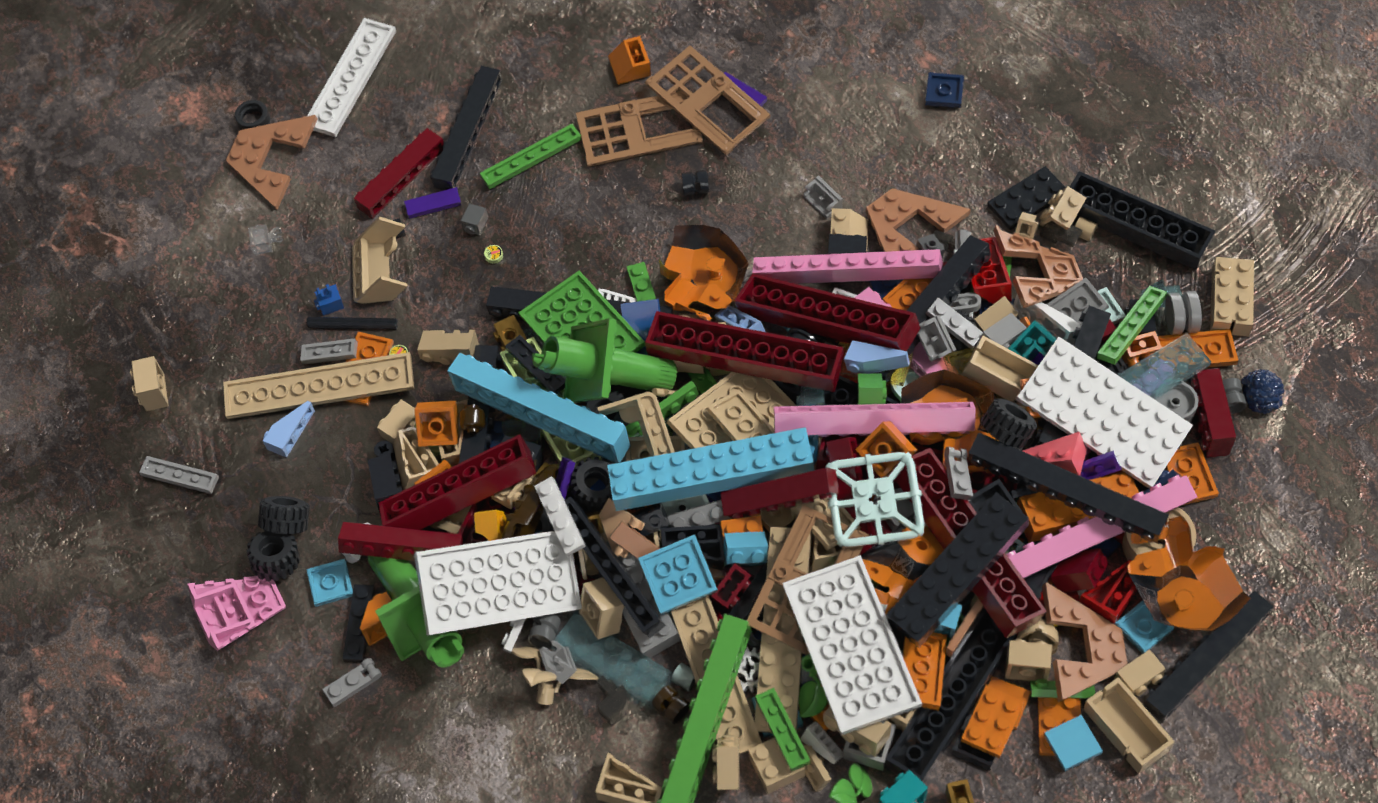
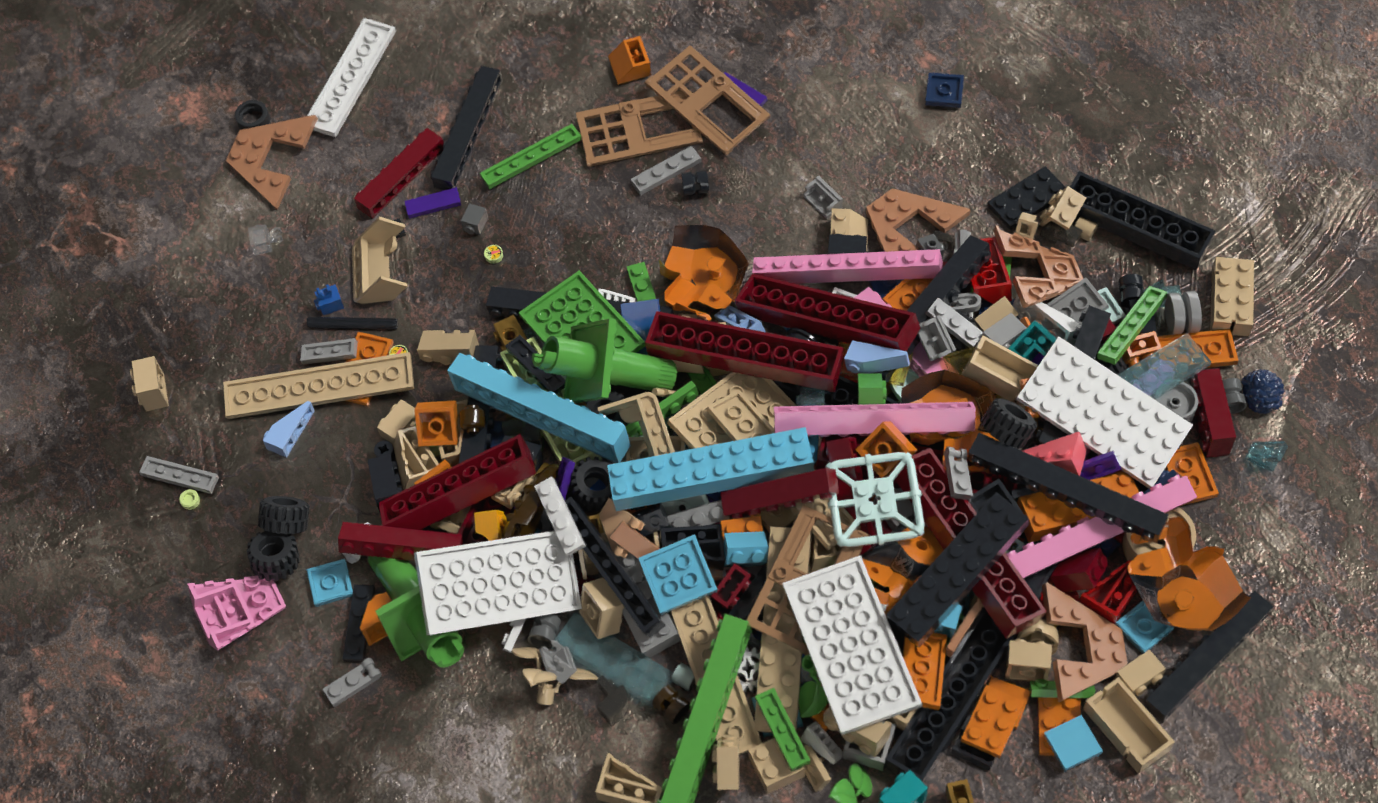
(189, 499): none -> yellowish green tile
(666, 170): none -> light grey plate
(1130, 287): none -> black wheel
(1267, 453): none -> clear light blue slope

